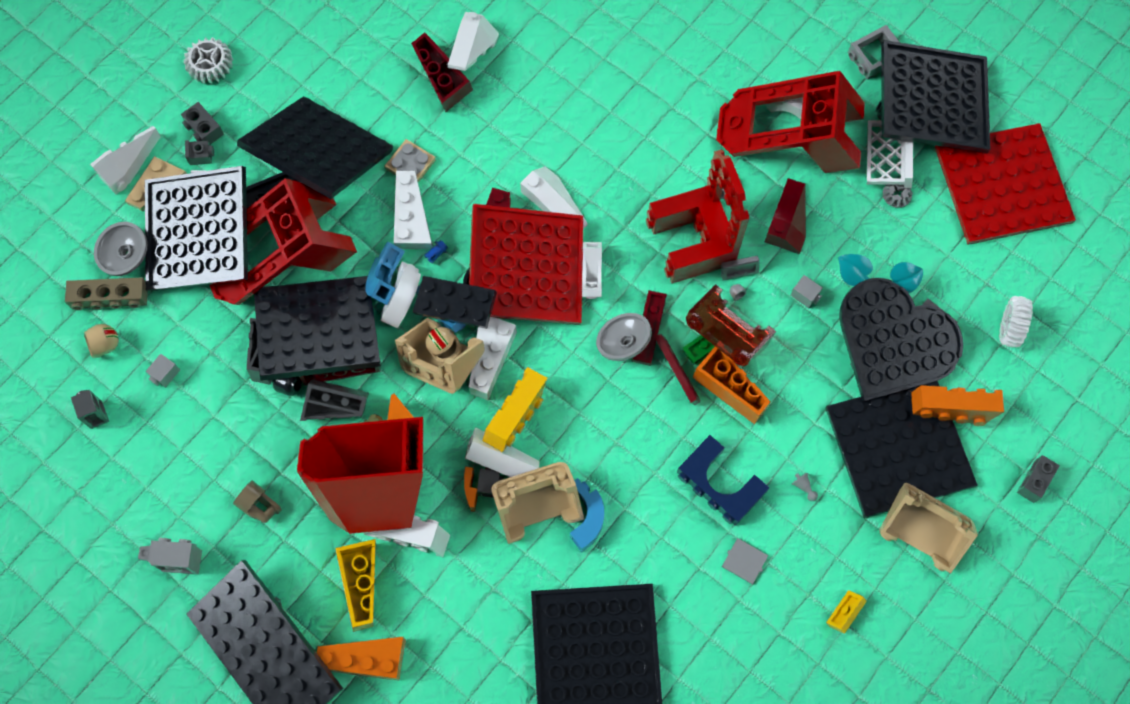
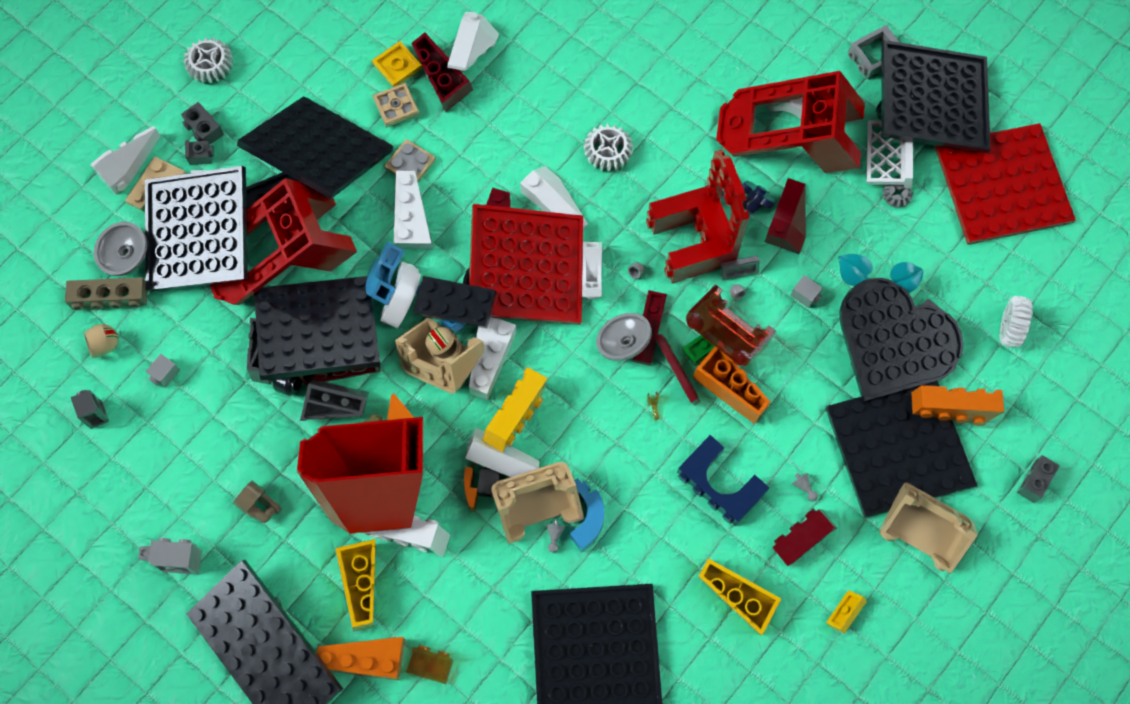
(395, 105): none -> tan piece
(397, 64): none -> yellow plate
(430, 665): none -> clear orange bracket
(436, 251): blue pin -> none
(554, 533): none -> light grey piece
(607, 153): none -> white gear
(632, 270): none -> light grey hinge
(653, 402): none -> hand
(742, 596): none -> yellow wedge
(744, 561): light grey piece -> none
(756, 197): none -> dark blue plant
(803, 536): none -> dark red wedge

